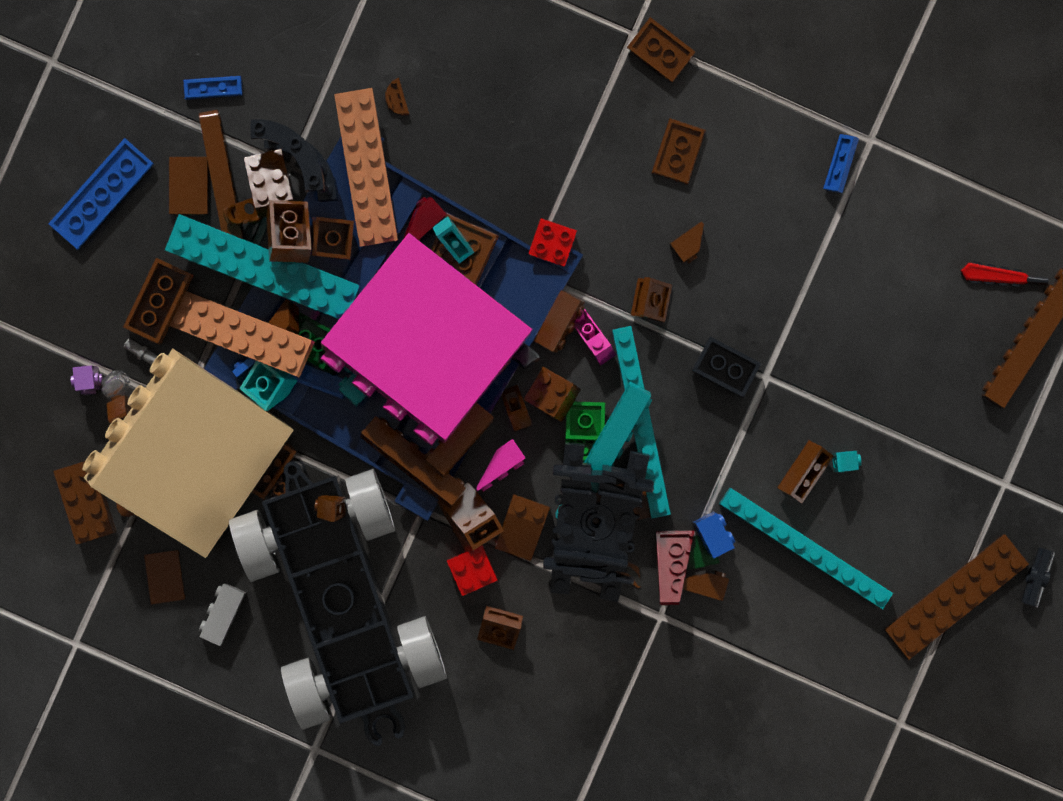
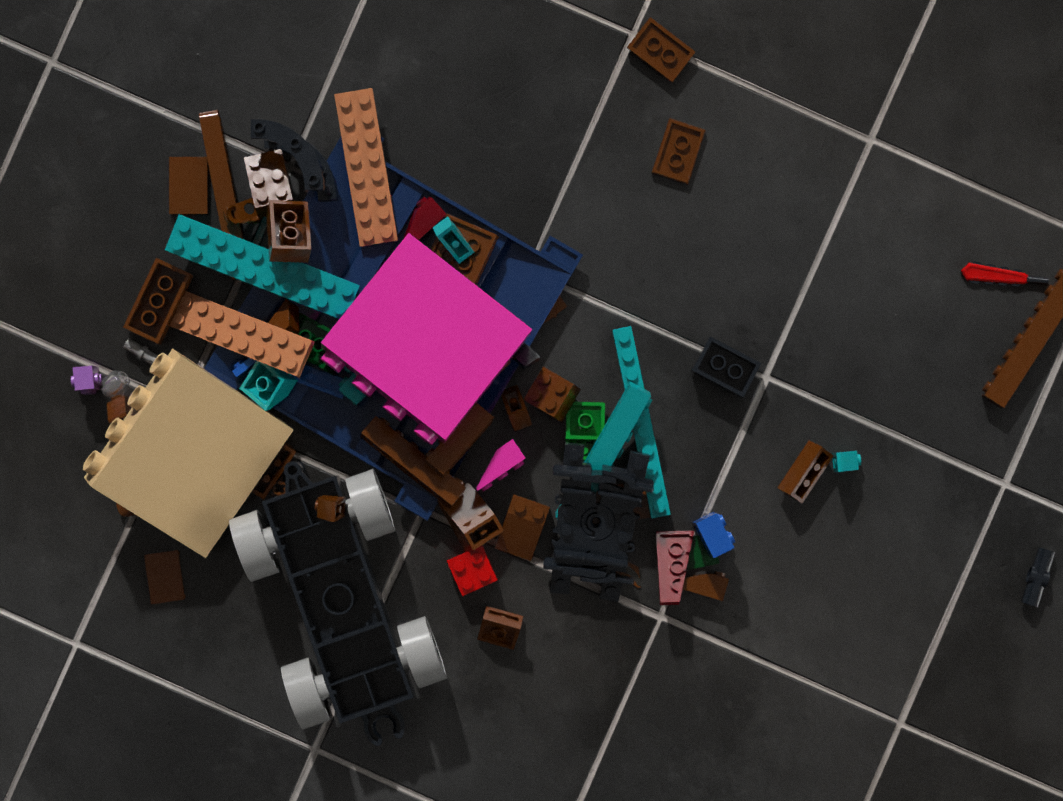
(85, 506): reddish brown brick -> none
(101, 193): blue plate -> none
(213, 87): blue tile -> none
(221, 614): light grey brick -> none
(331, 237): reddish brown brick -> none
(395, 98): reddish brown tile -> none
(552, 242): red bracket -> none
(560, 321): reddish brown brick -> none
(594, 338): dark pink slope -> none
(651, 299): reddish brown bracket -> none
(688, 244): reddish brown slope -> none
(806, 548): teal brick -> none
(841, 163): blue plate -> none
(956, 596): reddish brown plate -> none

